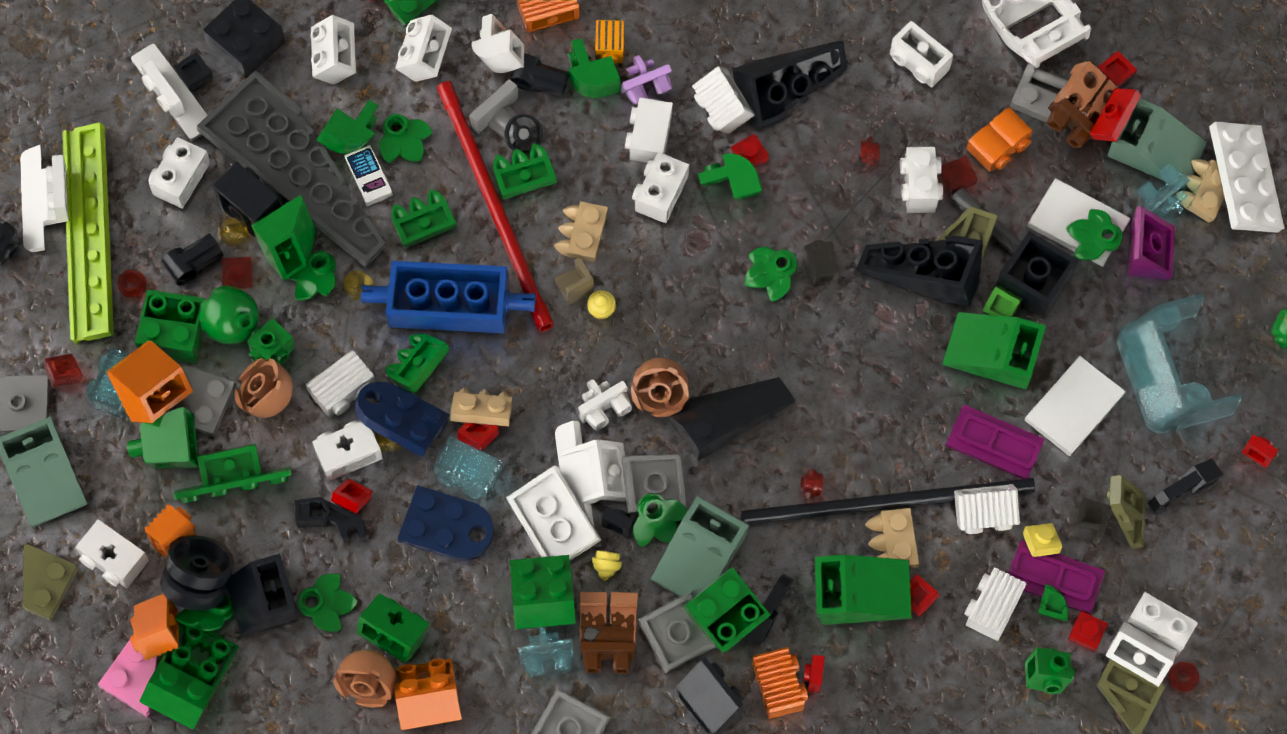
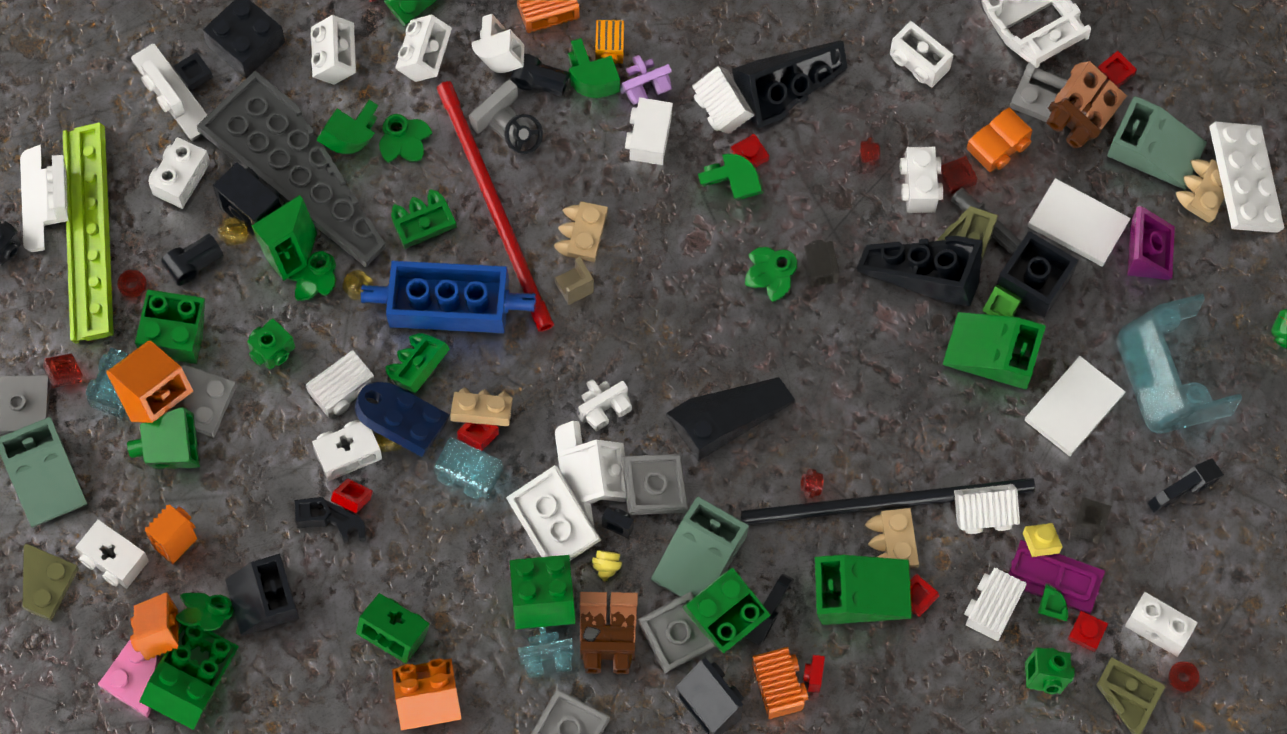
(197, 572): black wheel -> none
(229, 315): green cylinder -> none
(229, 470): green bracket -> none
(237, 272): clear red plate -> none
(264, 388): nougat cylinder -> none
(331, 602): green plate -> none
(366, 677): nougat cylinder -> none
(368, 175): tile -> none
(443, 525): dark blue plate -> none
(523, 174): green plate -> none
(601, 304): light yellow plate -> none
(658, 522): green plate -> none
(660, 387): nougat cylinder -> none
(661, 187): white brick -> none
(995, 442): magenta piece -> none
(1091, 233): green plate -> none
(1115, 114): red plate -> none
(1129, 509): olive wing -> none
(1141, 653): white brick -> none
(1174, 181): clear light blue hips -> none
(1260, 450): red plate -> none

